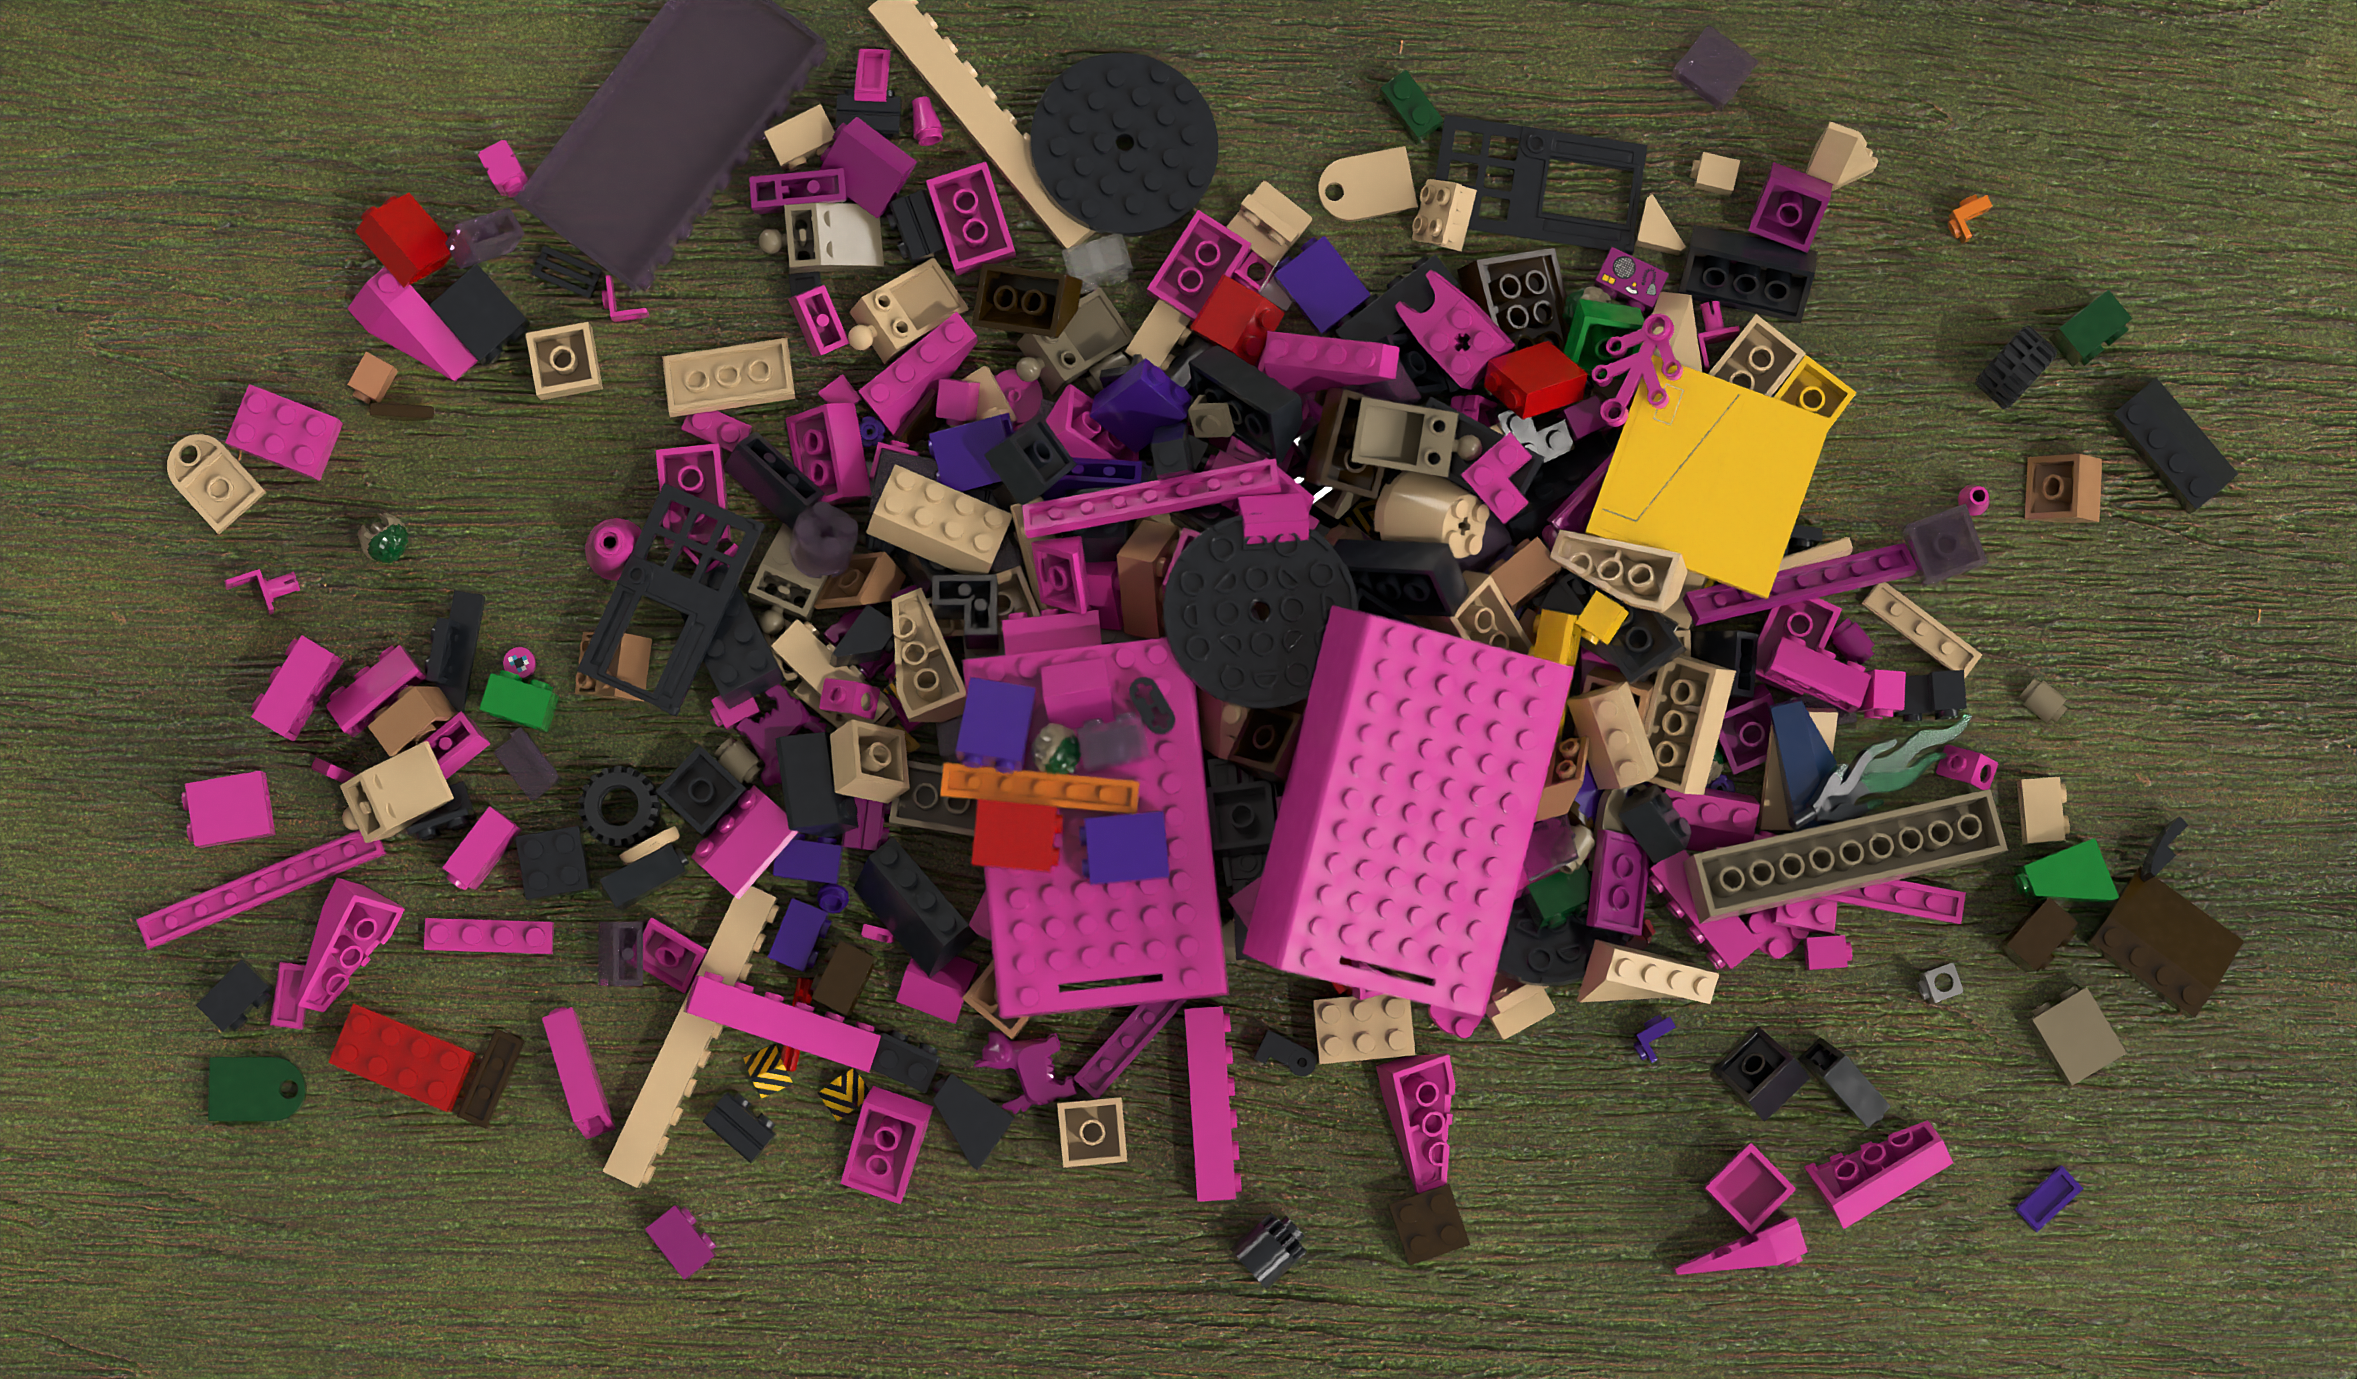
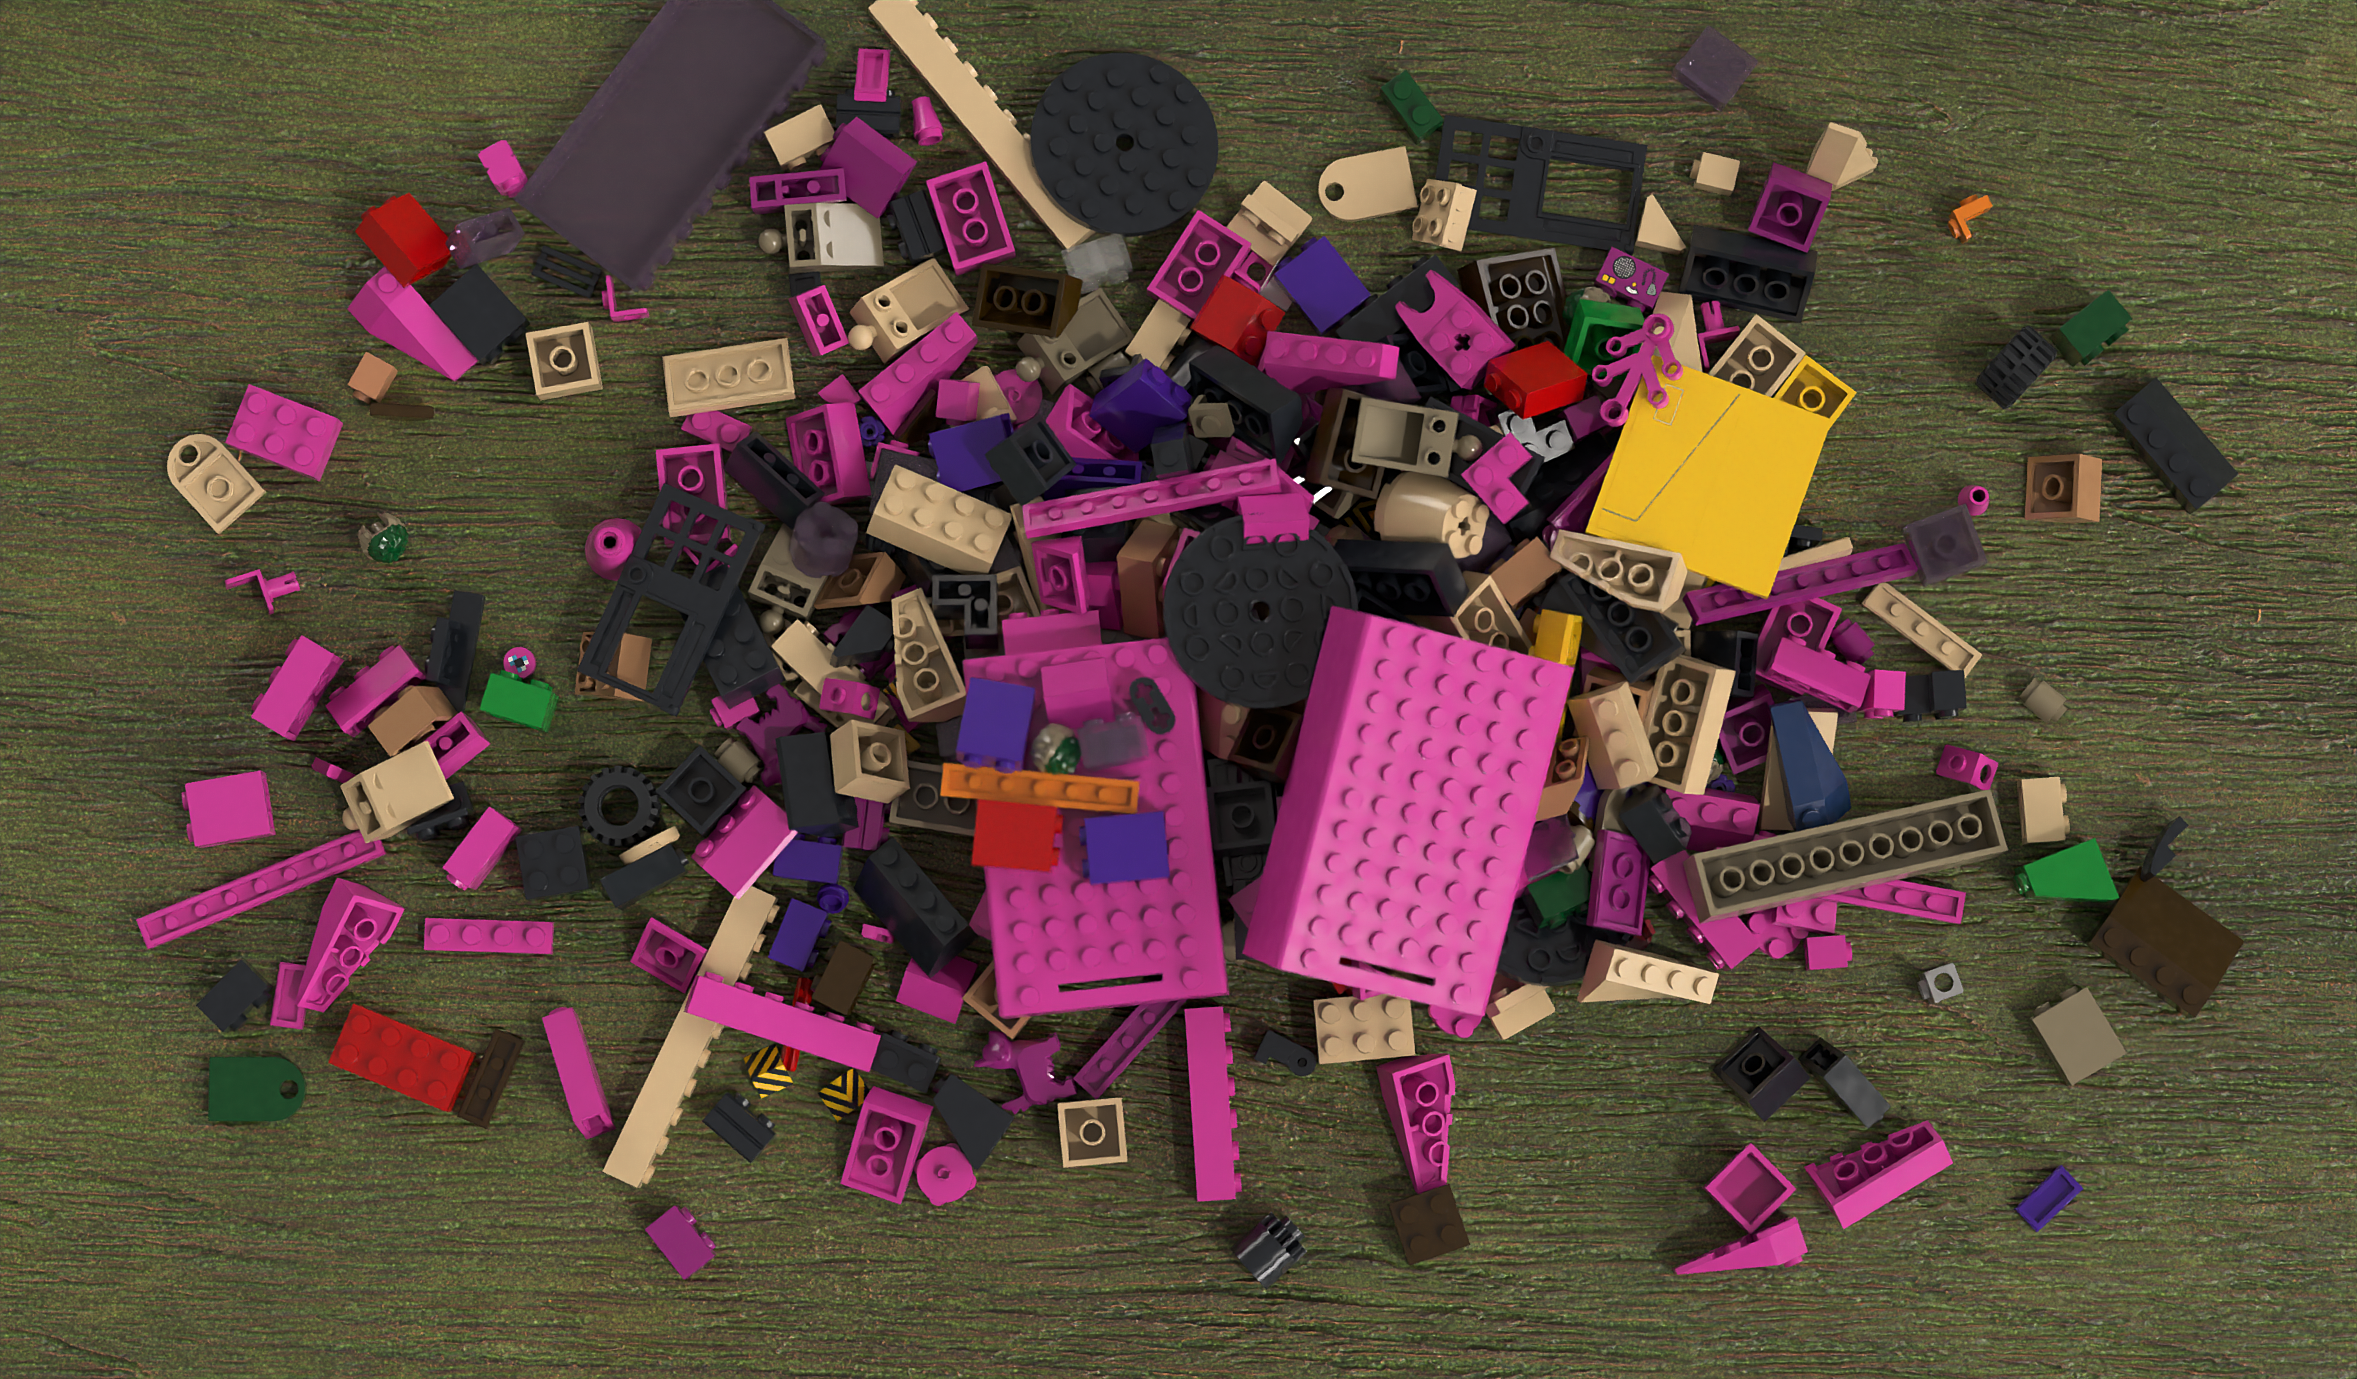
(527, 764): panel -> none
(620, 954): brick -> none
(944, 1174): none -> dark pink piece
(1601, 619): yellow brick -> none
(1654, 1028): dark purple bracket -> none
(1868, 775): piece -> none
(2038, 935): dark brown brick -> none

